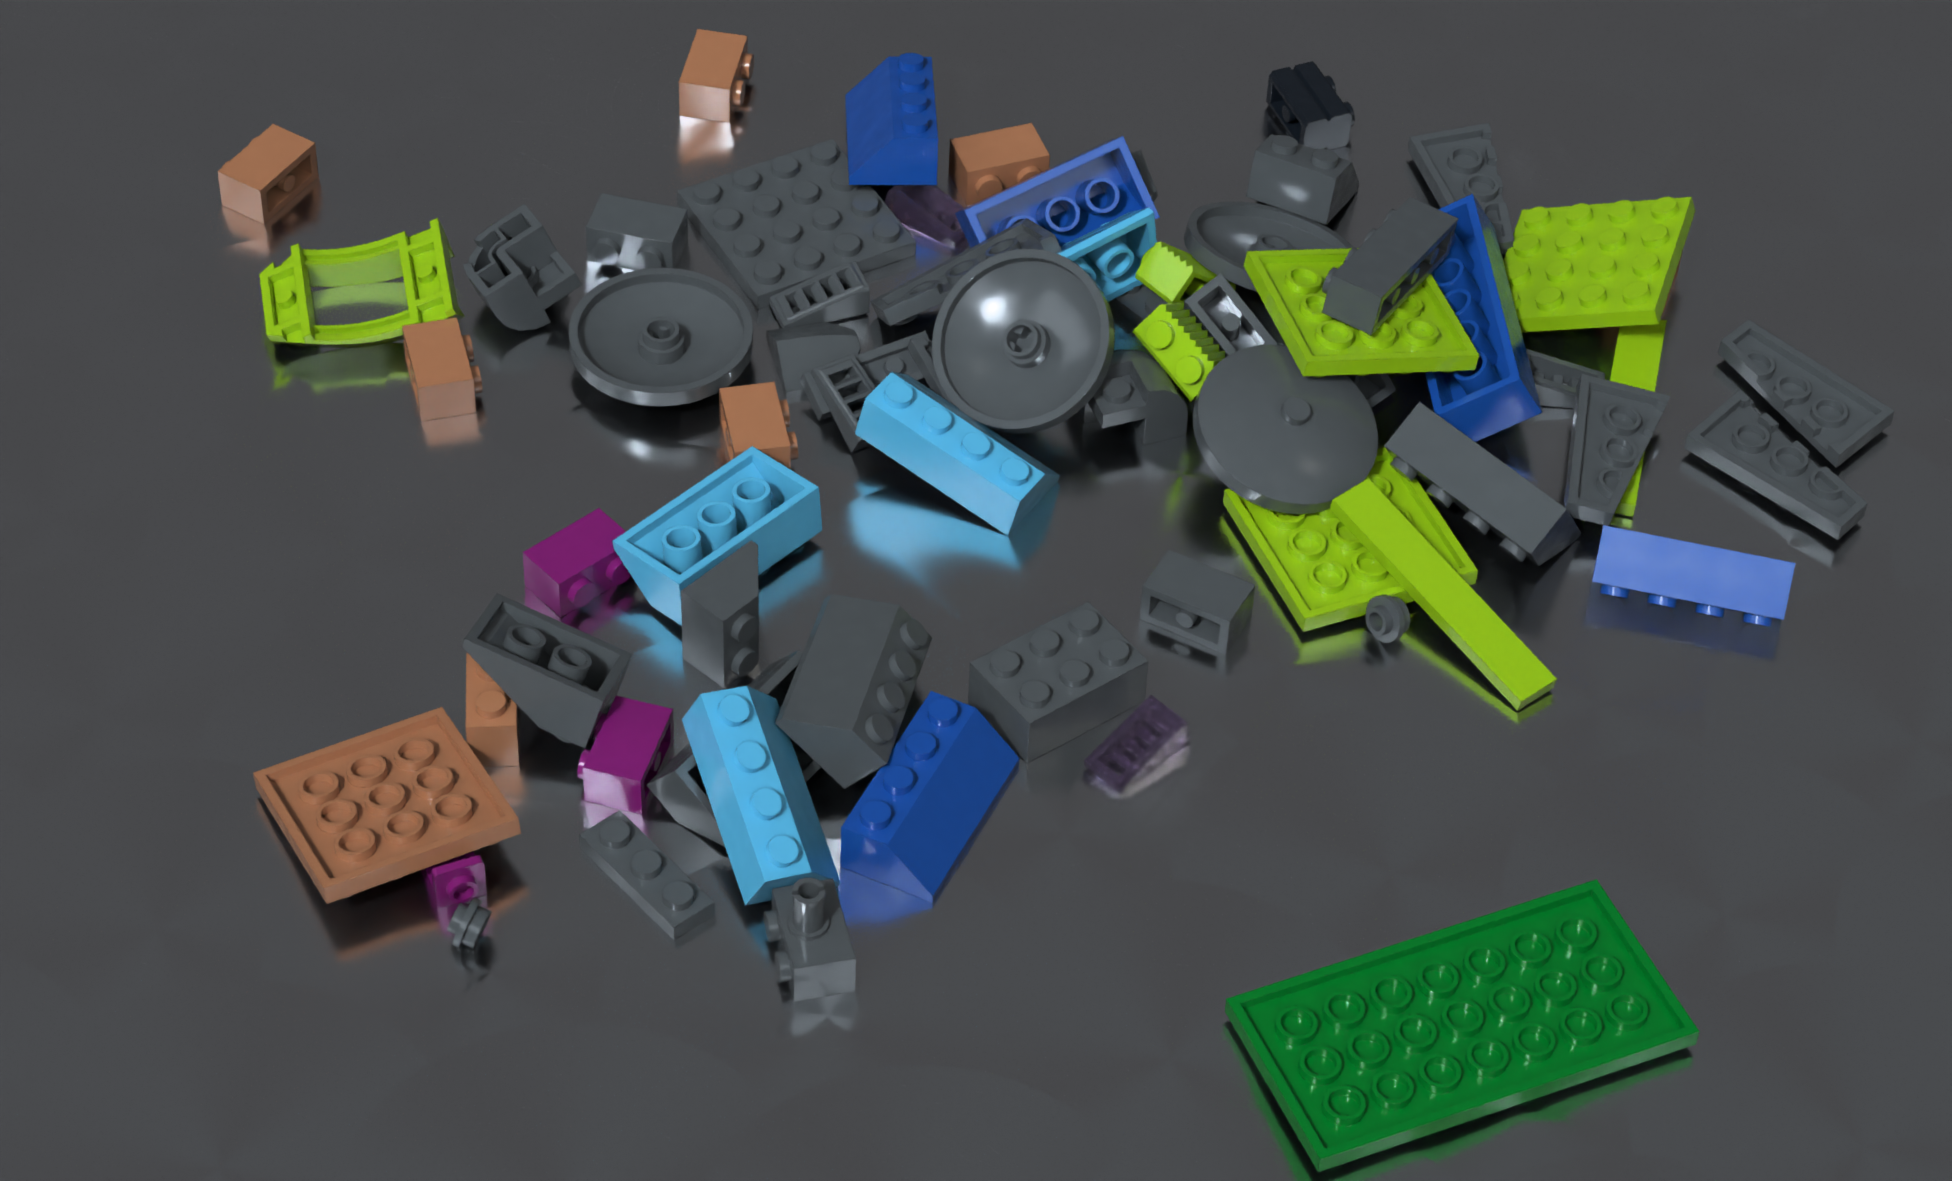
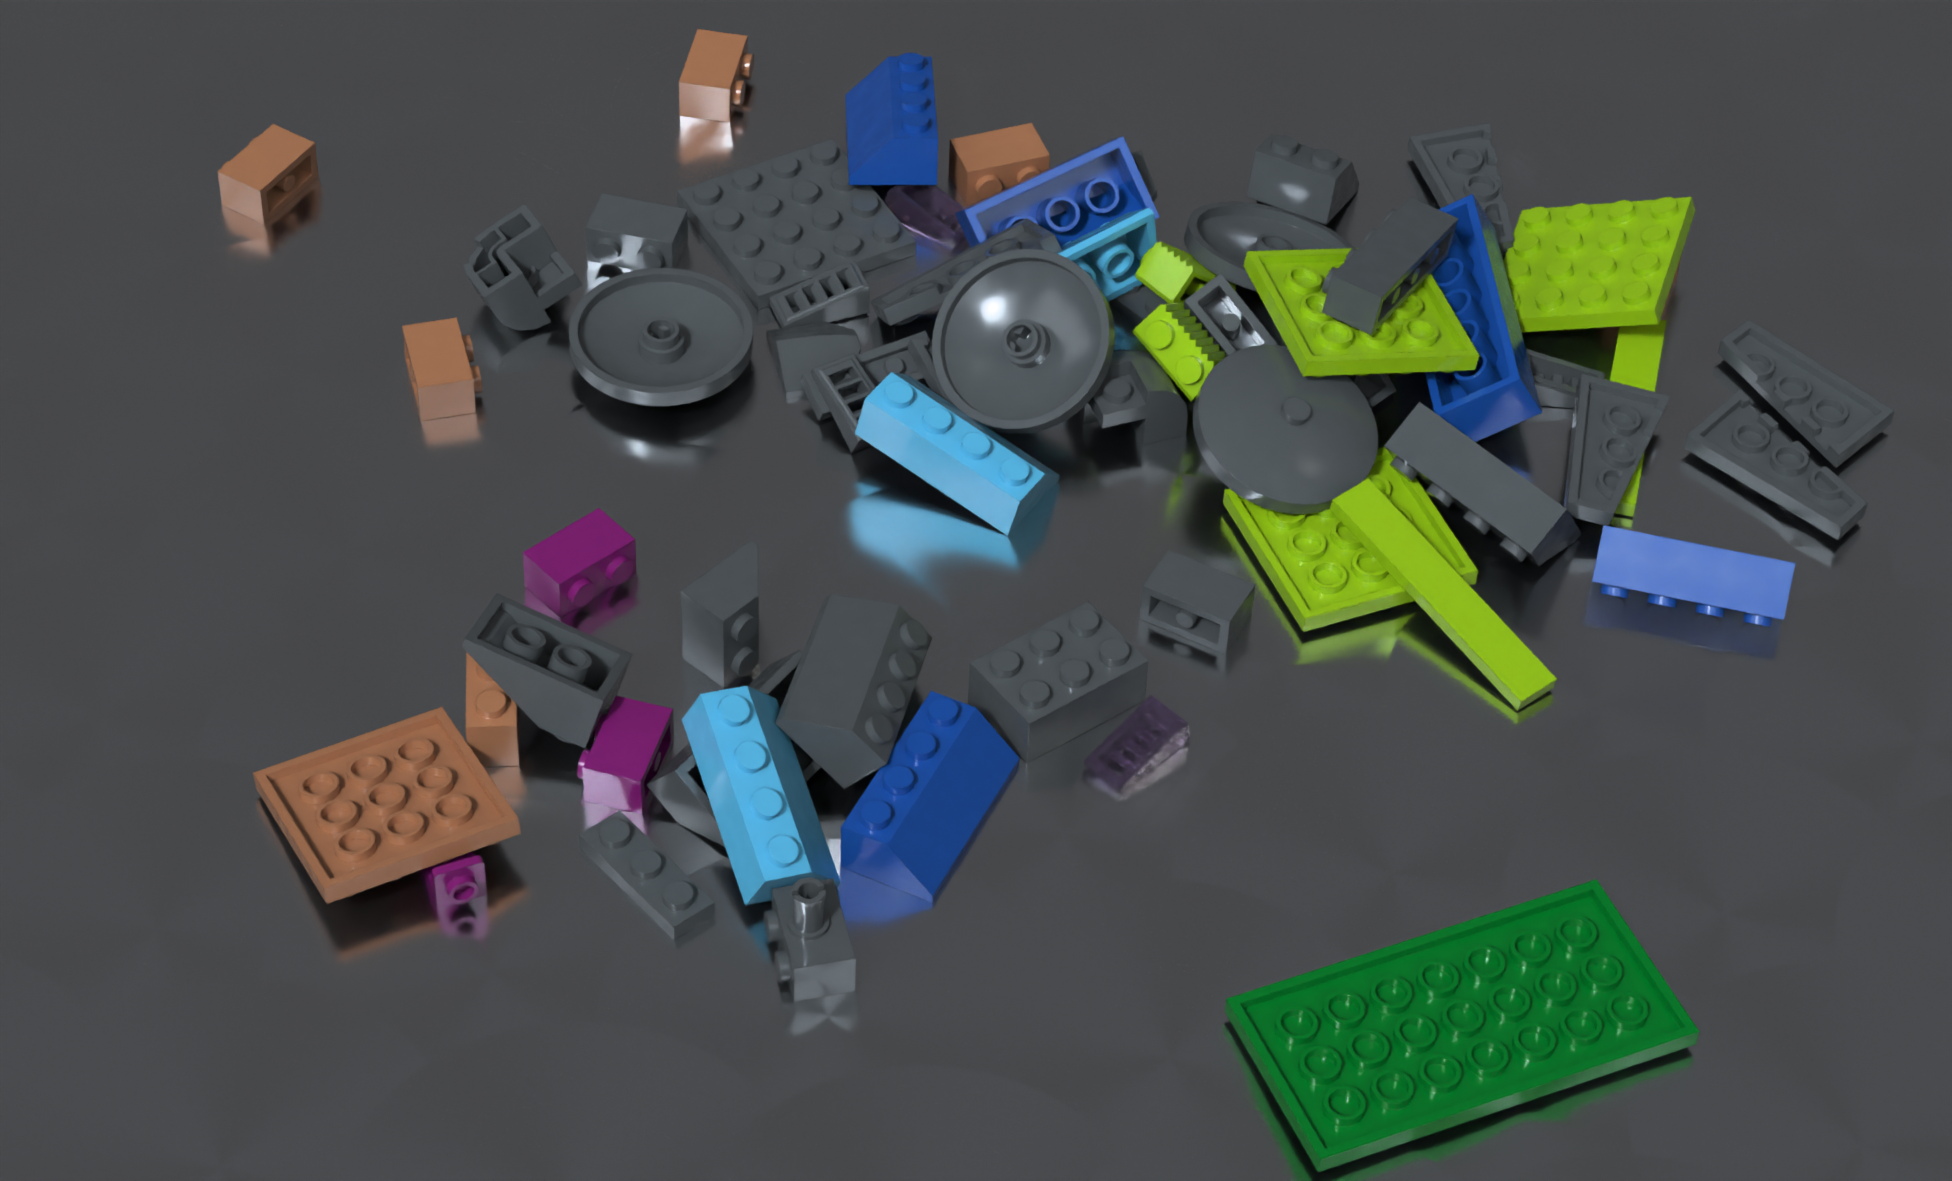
(419, 259): lime wedge -> none
(469, 923): dark grey plate -> none
(713, 519): medium azure slope -> none
(758, 419): nougat brick -> none
(1310, 106): black brick -> none
(1387, 618): dark grey plate -> none

